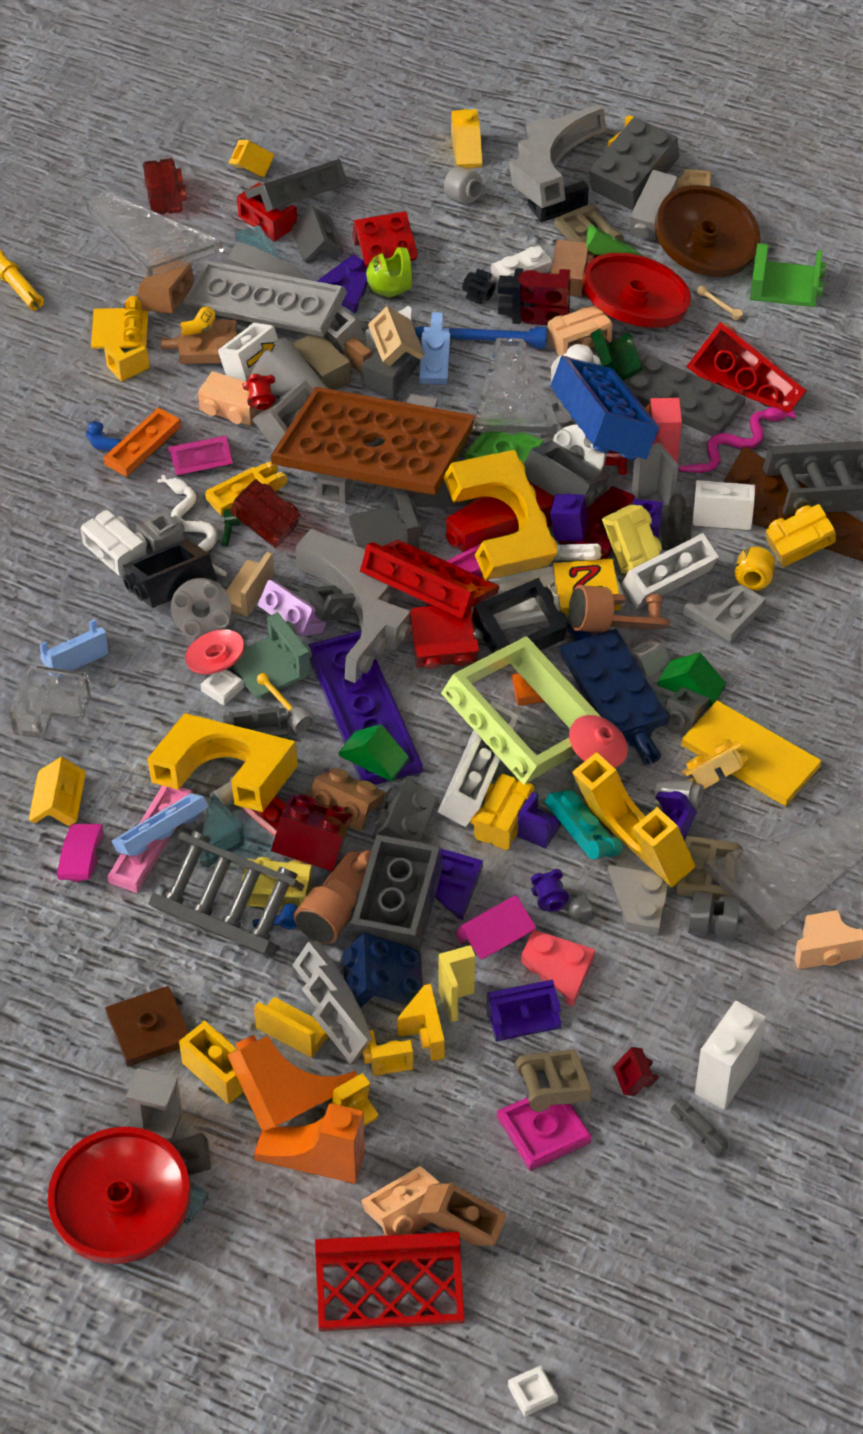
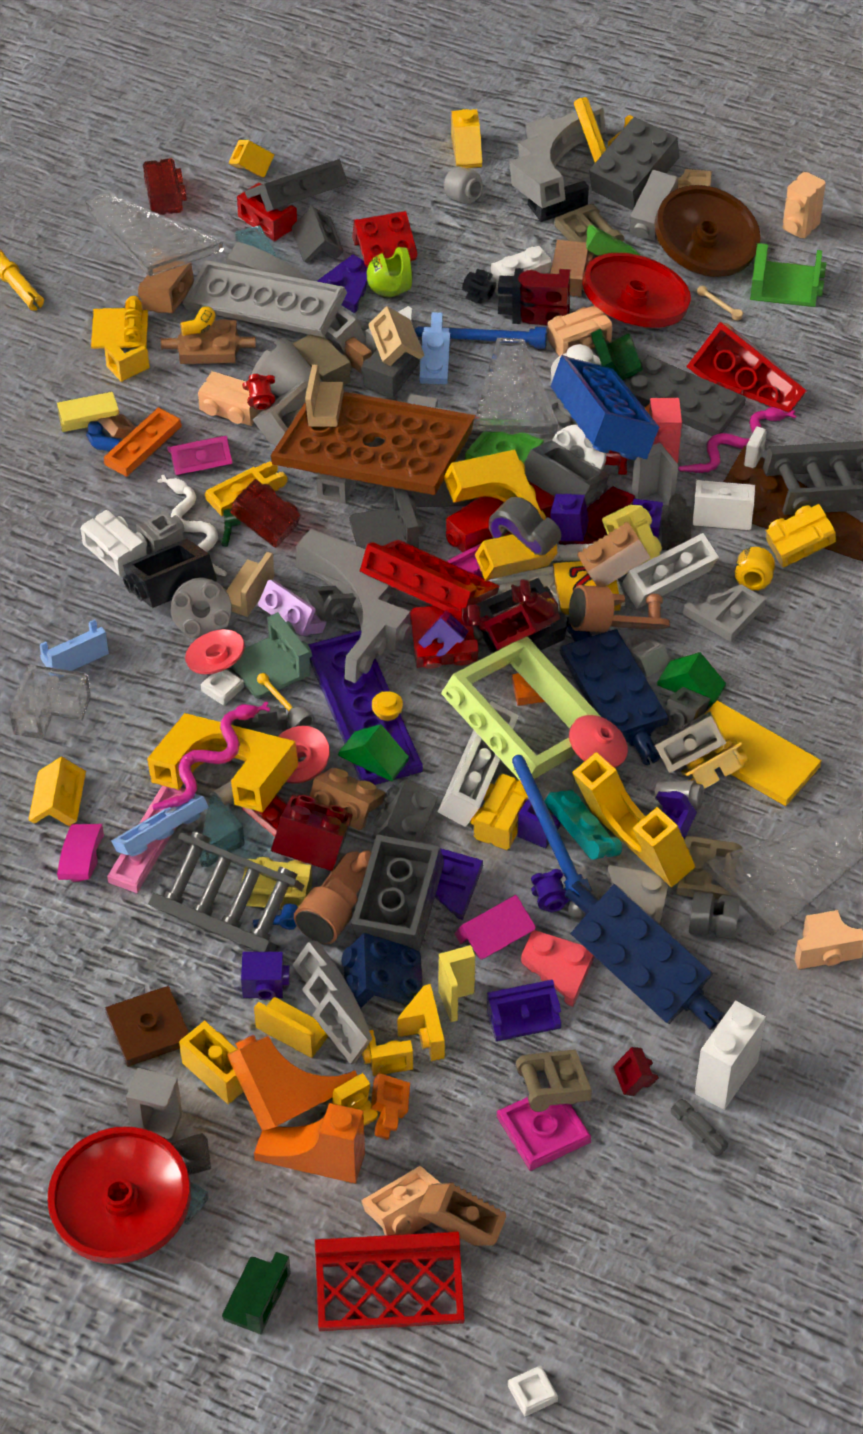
(80, 412): none -> light yellow panel
(117, 425): none -> medium nougat tile
(242, 712): none -> dark pink animal
(245, 349): white brick -> none
(257, 1292): none -> dark green panel
(264, 975): none -> dark purple brick
(313, 746): none -> coral dish
(323, 400): none -> tan panel
(387, 705): none -> yellow plate
(391, 1099): none -> orange plate
(447, 630): none -> dark purple hinge
(518, 622): none -> dark red torso
(525, 524): none -> dark grey animal
(548, 825): none -> blue piece
(590, 127): none -> yellow axle
(613, 555): none -> medium nougat brick
(643, 954): none -> dark blue plate
(690, 742): none -> dark tan brick
(755, 447): none -> white tile
(803, 205): none -> light nougat brick

